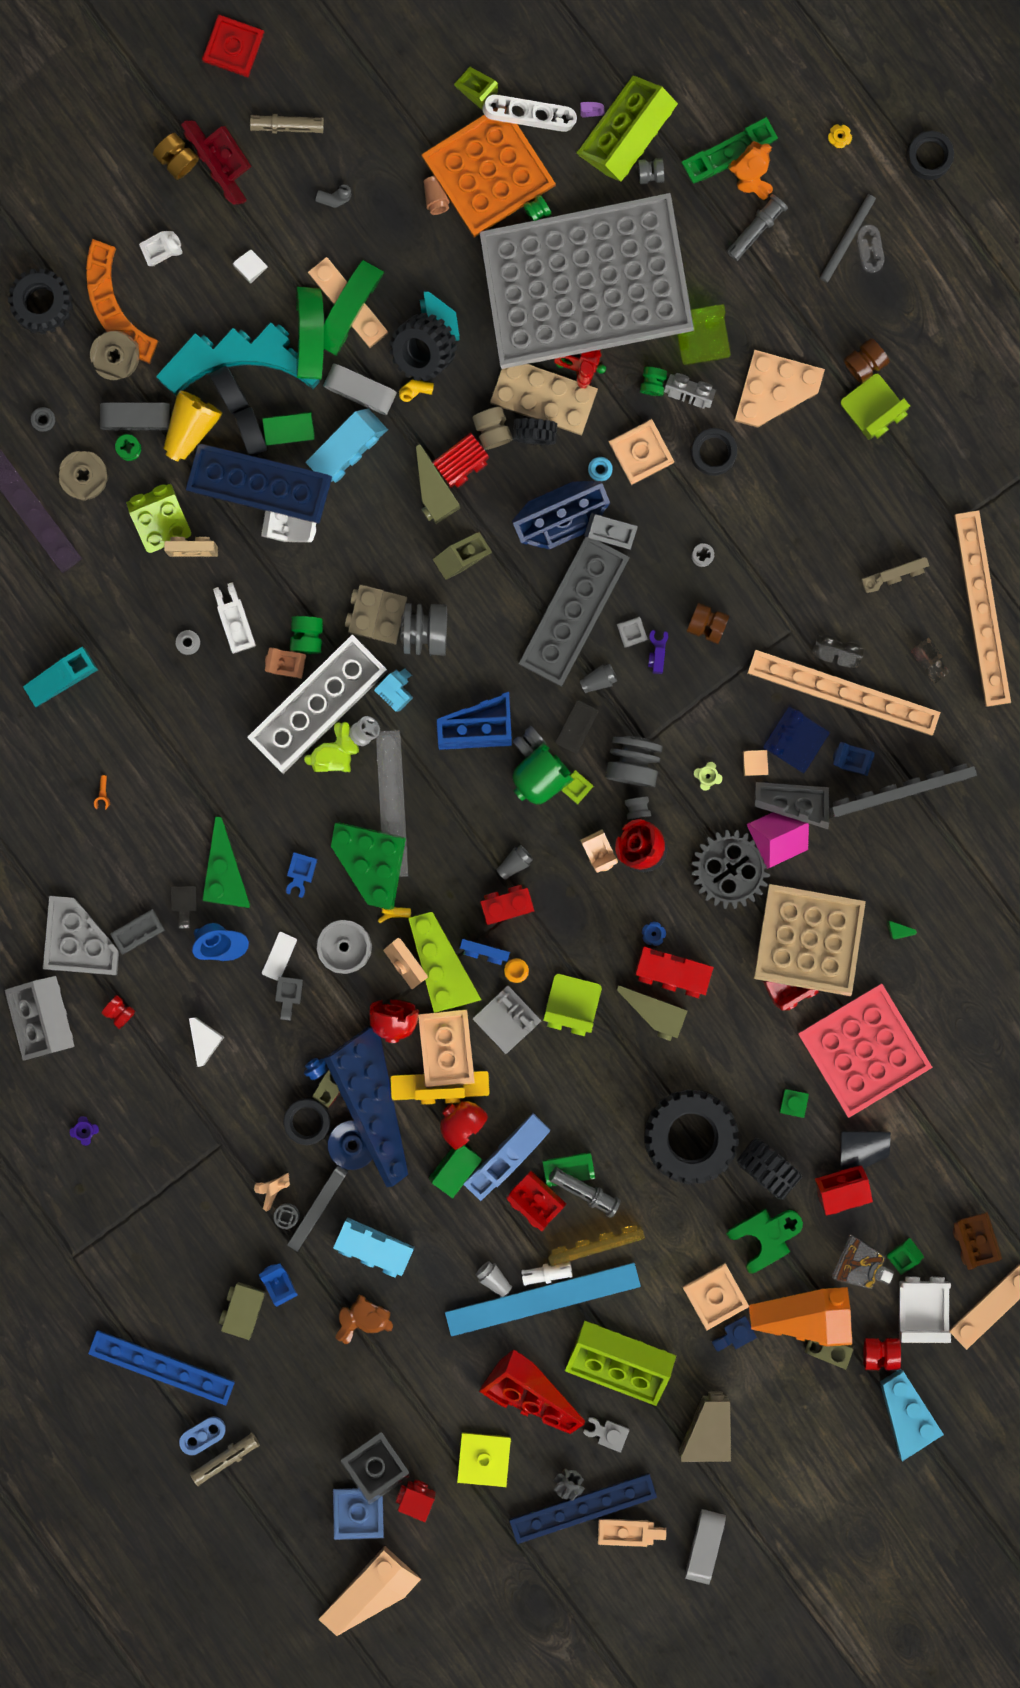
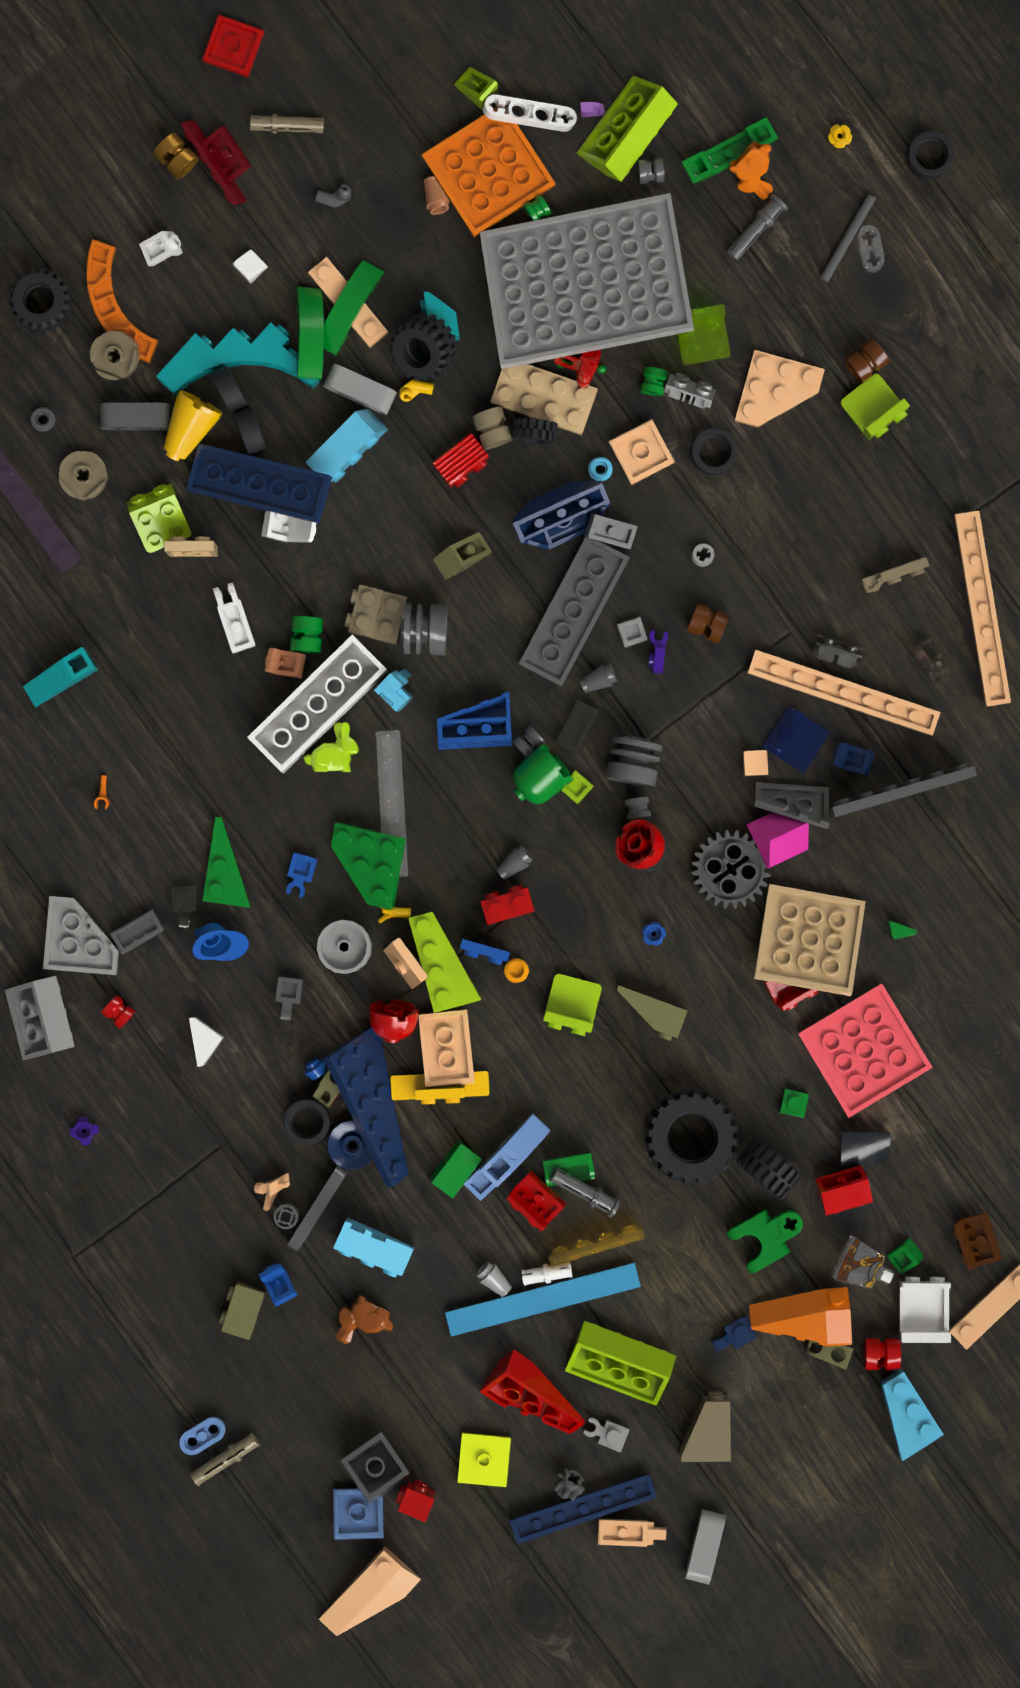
(128, 452): green wheel -> none
(161, 1367): blue plate -> none
(195, 642): light grey plate -> none
(279, 956): white sticker -> none
(288, 428): green hinge -> none
(364, 731): light grey wheel -> none
(435, 494): olive slope -> none
(461, 1122): red cylinder -> none
(507, 1019): light grey hinge -> none
(599, 851): light nougat bracket -> none
(673, 972): red wedge -> none
(714, 776): yellowish green plate -> none
(715, 1296): light nougat plate -> none

